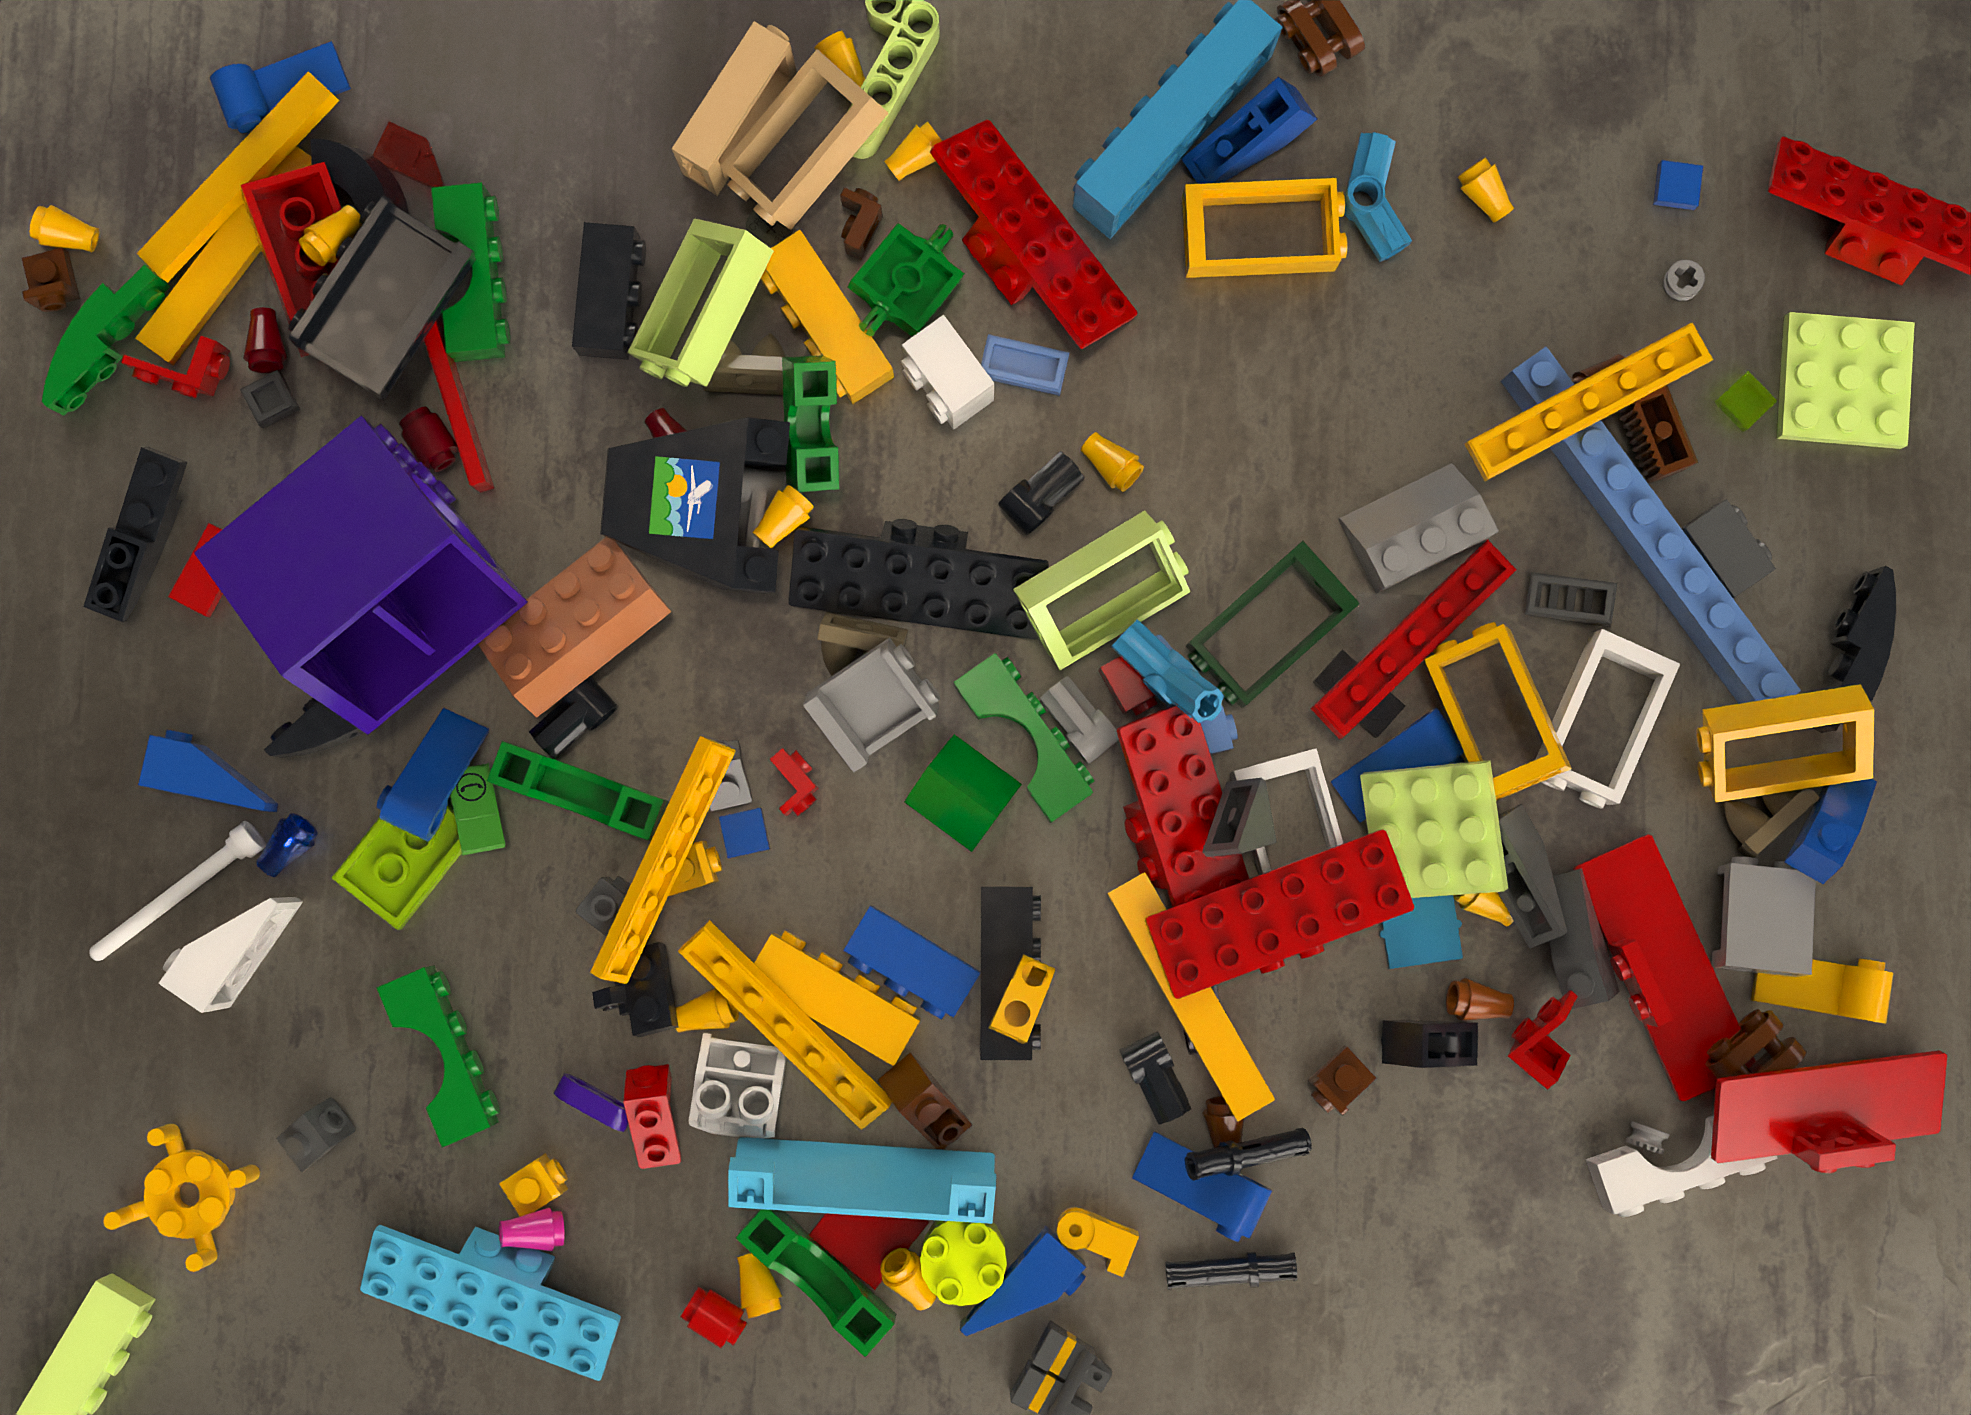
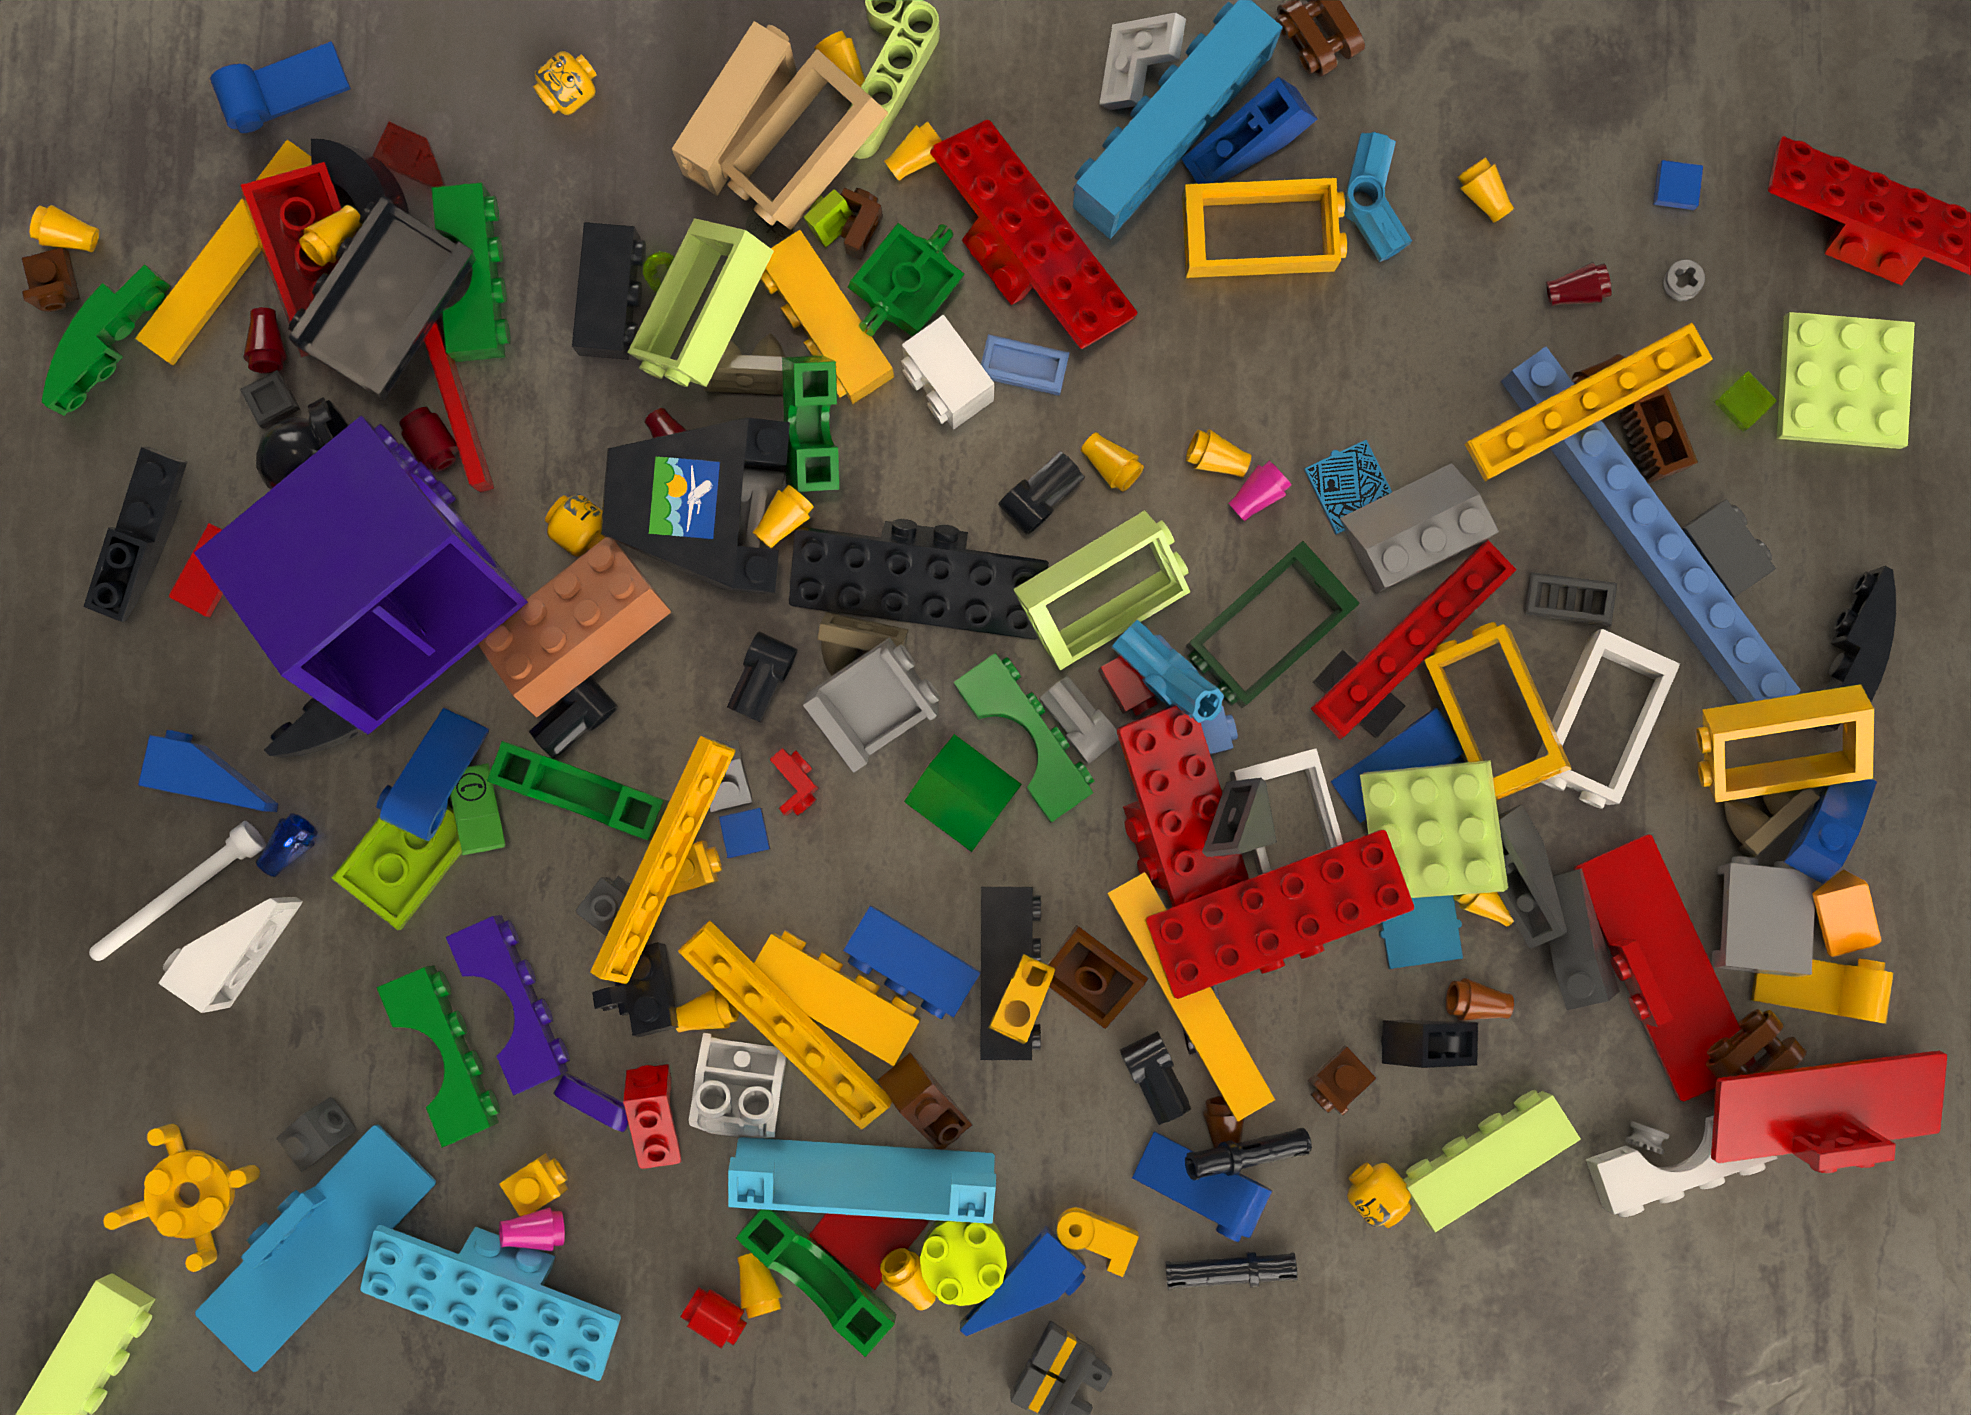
(206, 368): red bracket -> none
(250, 161): yellow tile -> none
(296, 440): none -> black tile
(313, 1247): none -> dark azure bracket
(532, 1050): none -> dark purple arch
(565, 83): none -> yellow head
(574, 524): none -> yellow head
(650, 268): none -> clear neon green bush
(765, 667): none -> black piece
(828, 217): none -> lime tile
(1094, 977): none -> reddish brown slope
(1132, 49): none -> white plate
(1216, 454): none -> yellow cone
(1260, 490): none -> dark pink cone
(1347, 482): none -> dark azure piece
(1379, 1194): none -> yellow head
(1489, 1159): none -> yellowish green brick
(1534, 1049): red bracket -> none
(1580, 286): none -> dark red cone
(1846, 914): none -> light orange slope

